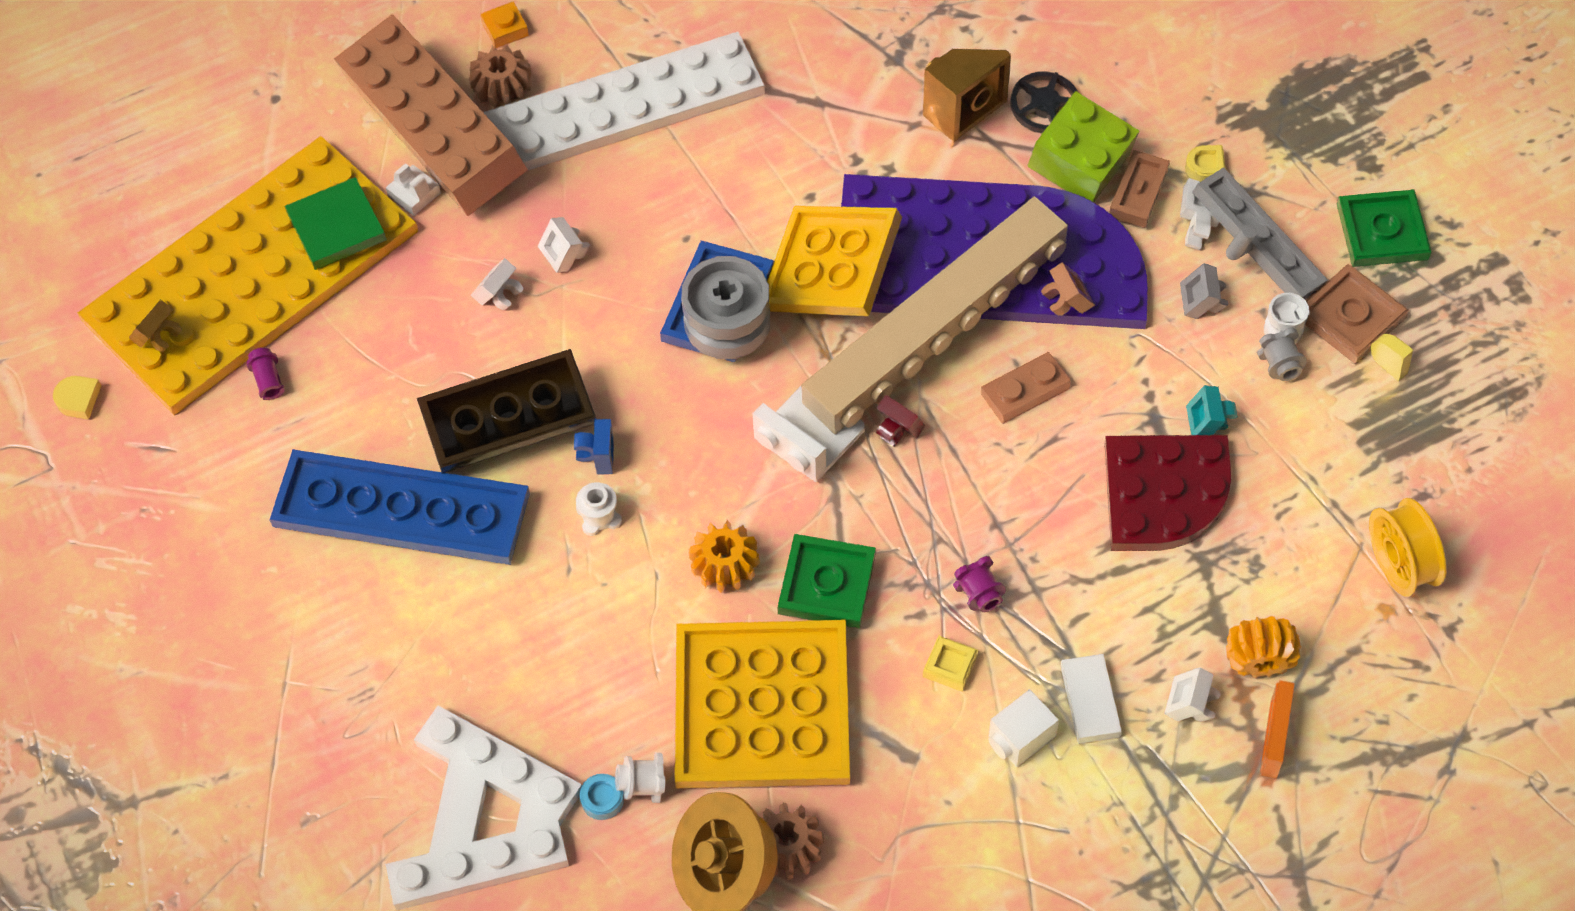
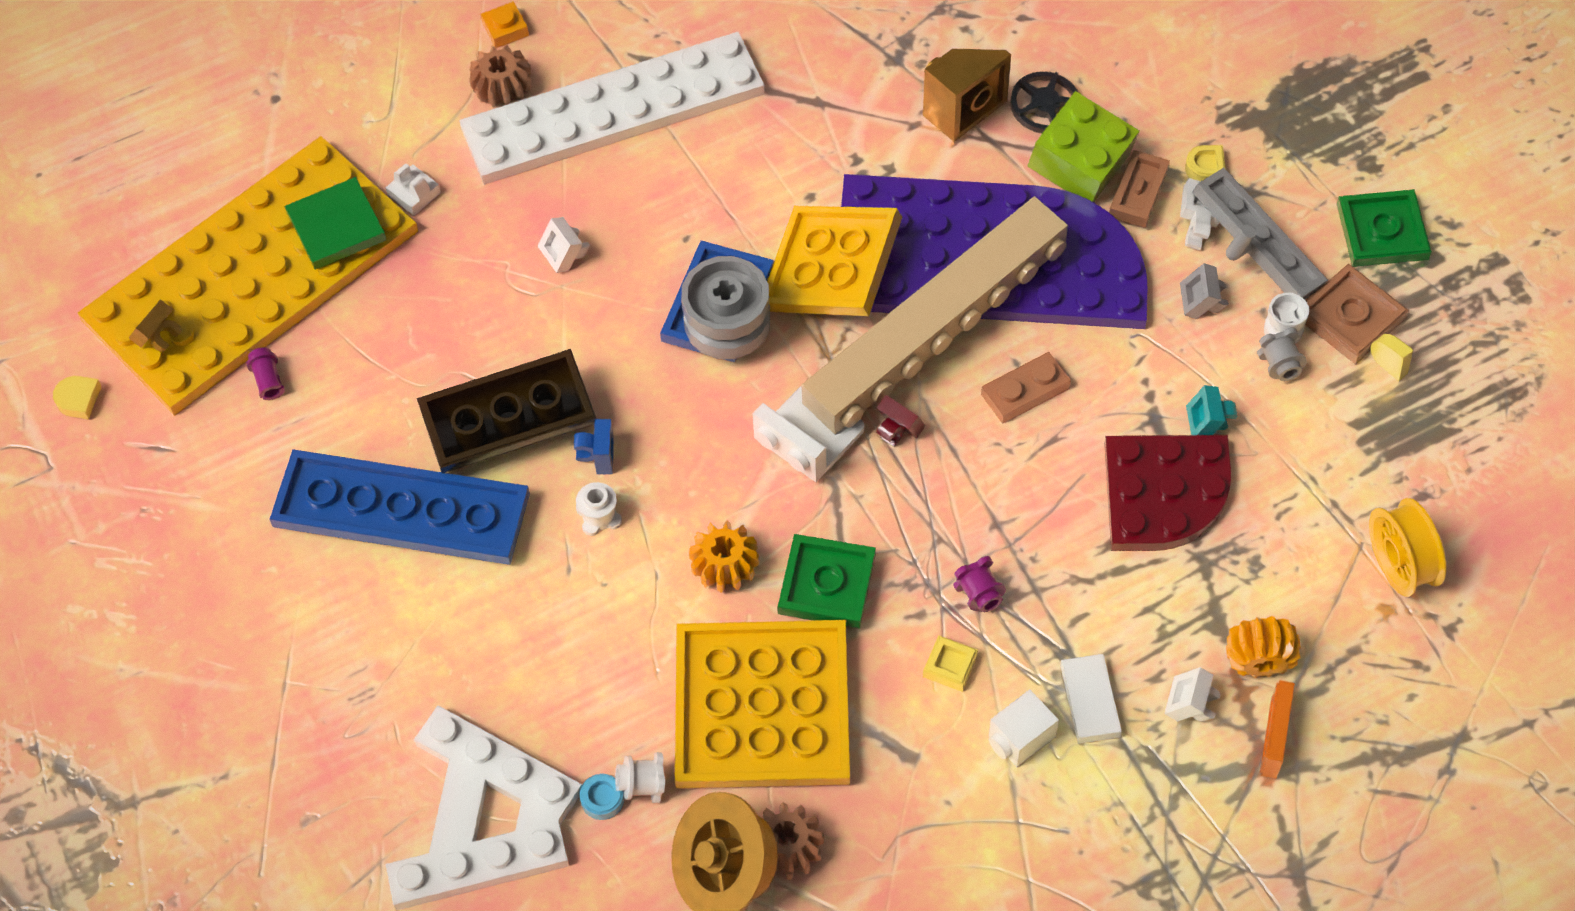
(431, 114): nougat brick -> none
(494, 284): white tile -> none
(1071, 291): nougat tile -> none

